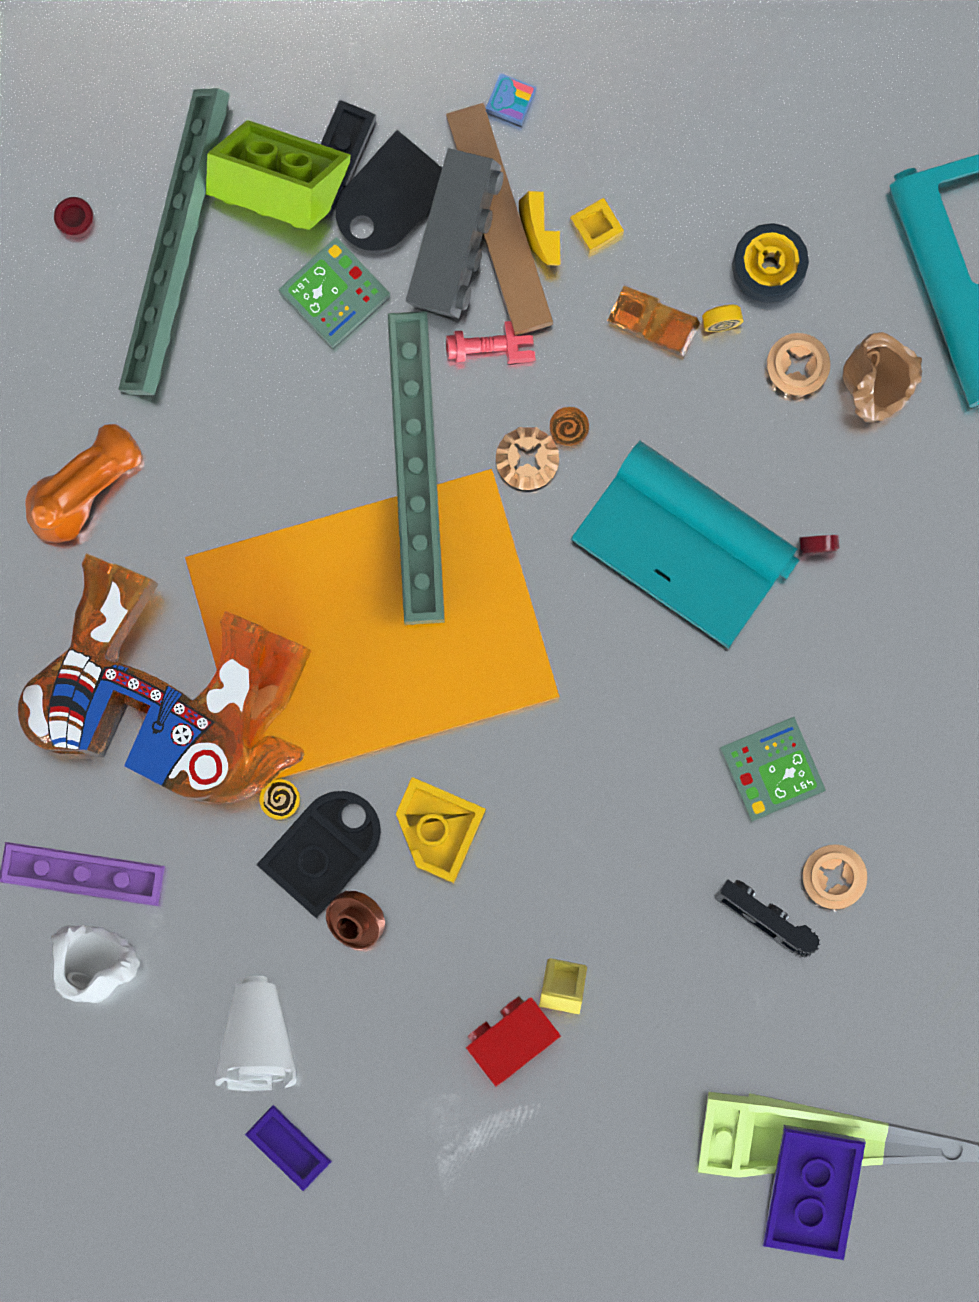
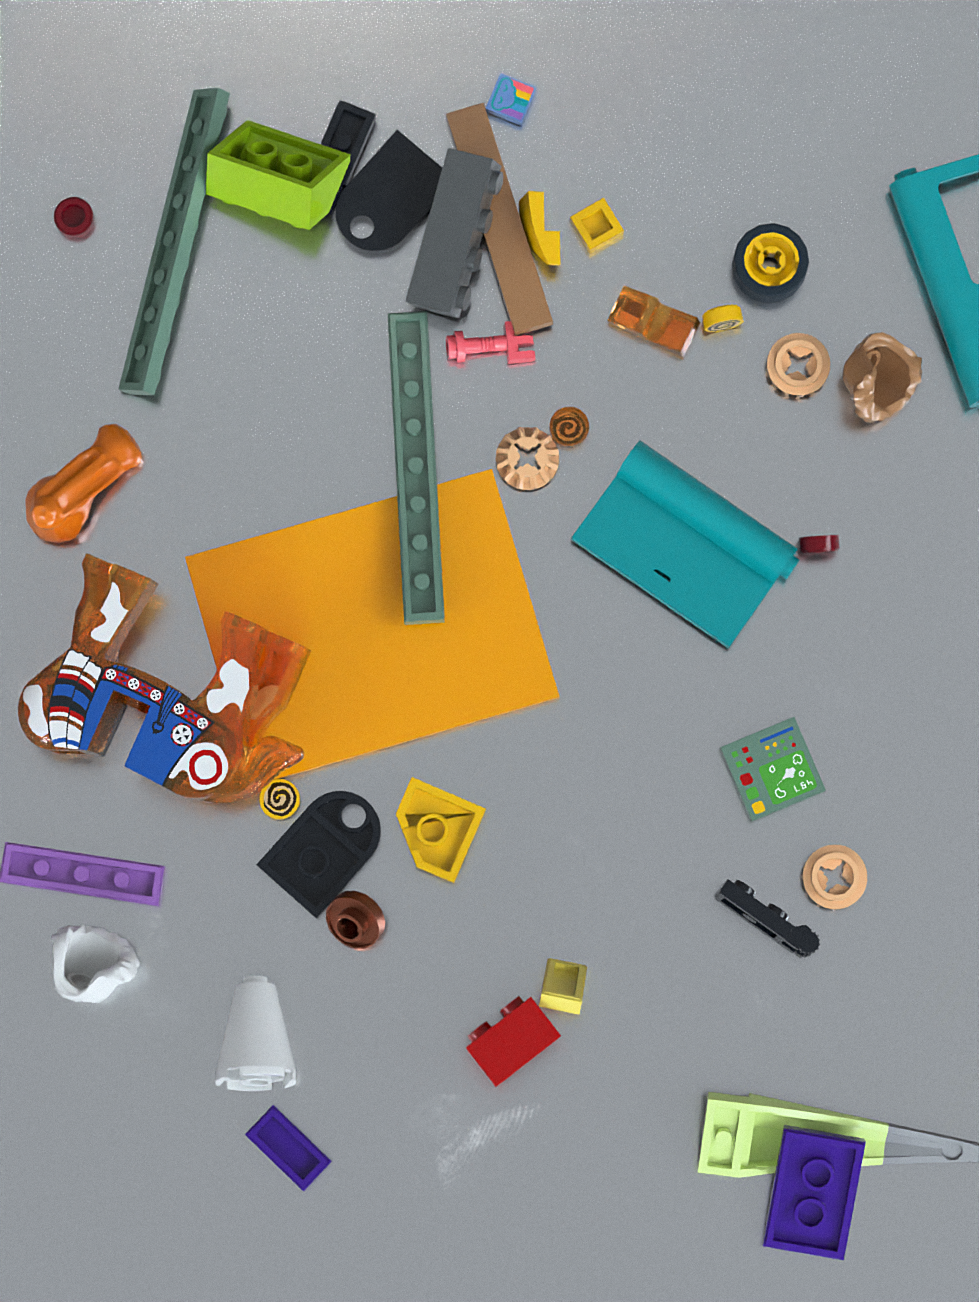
(334, 292): tile -> none

